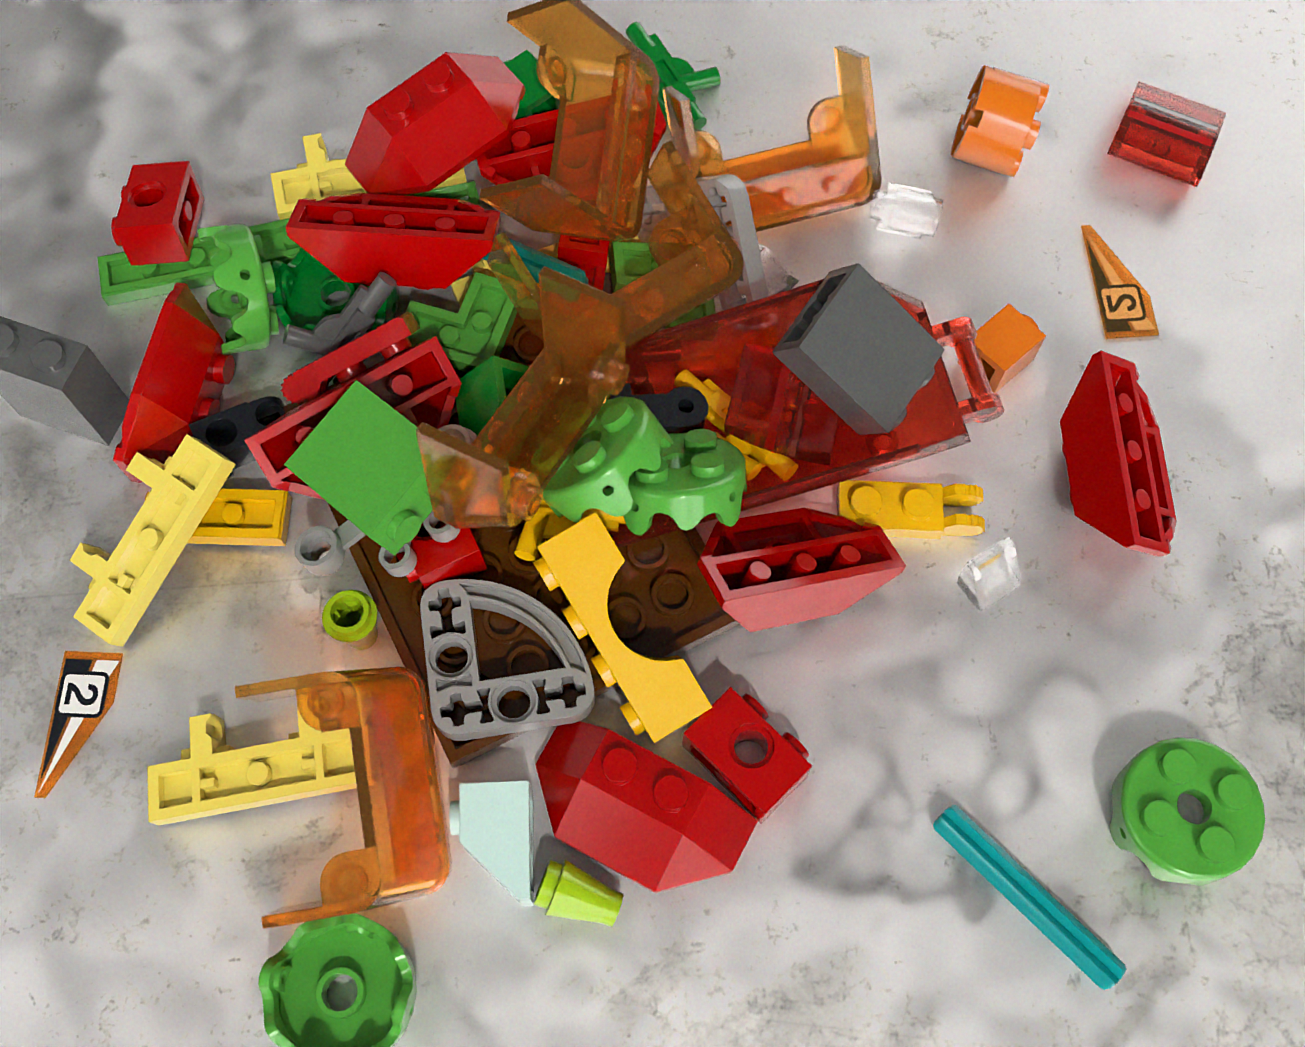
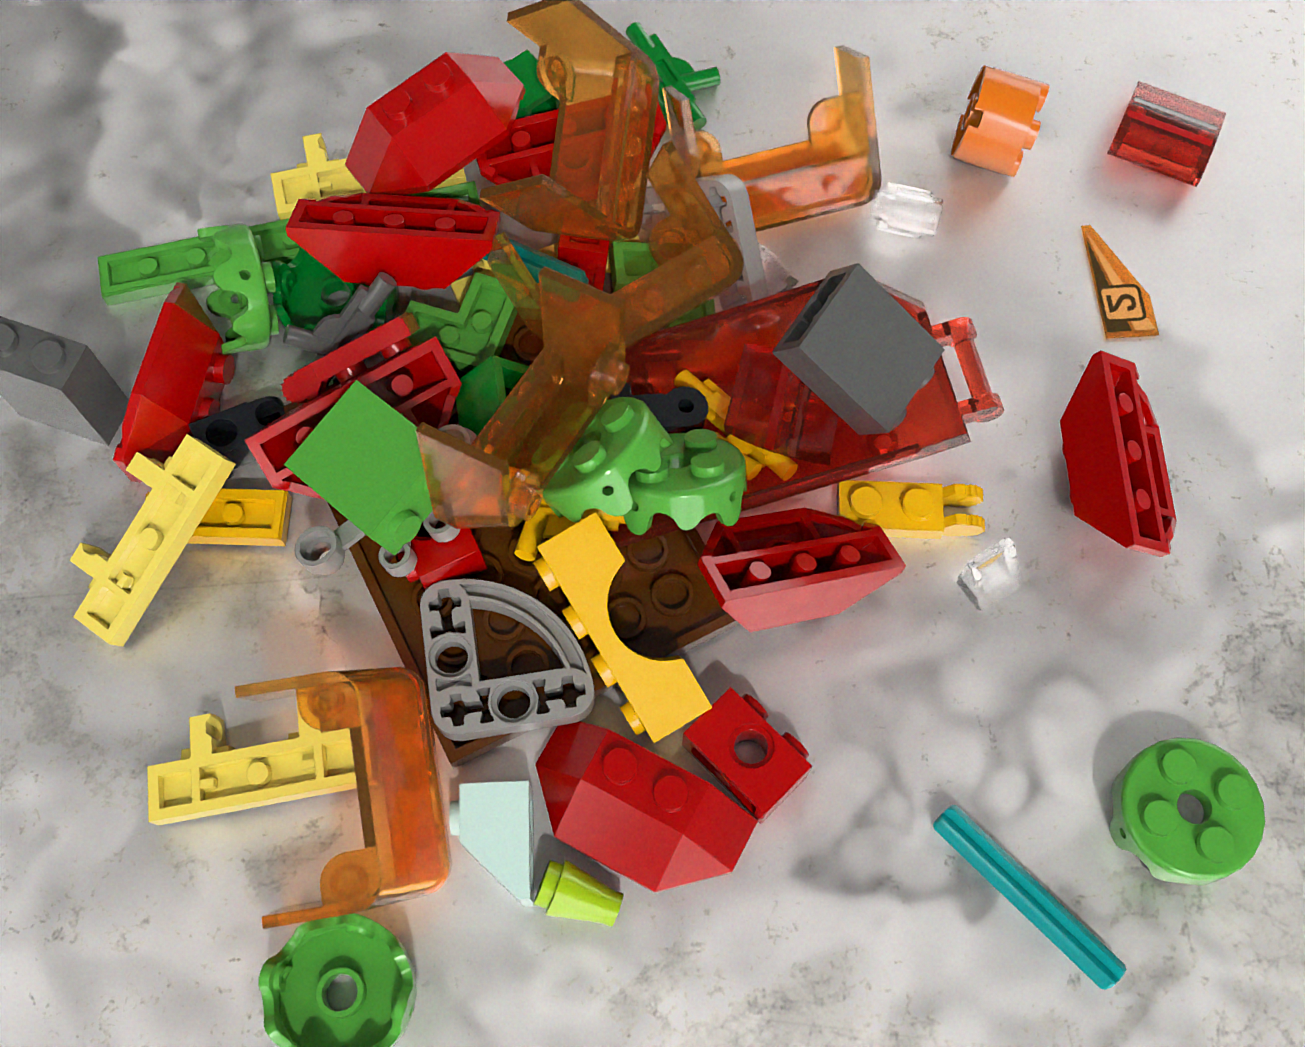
(81, 701): sticker -> none
(158, 213): red brick -> none
(351, 619): lime cone -> none
(1007, 345): orange brick -> none

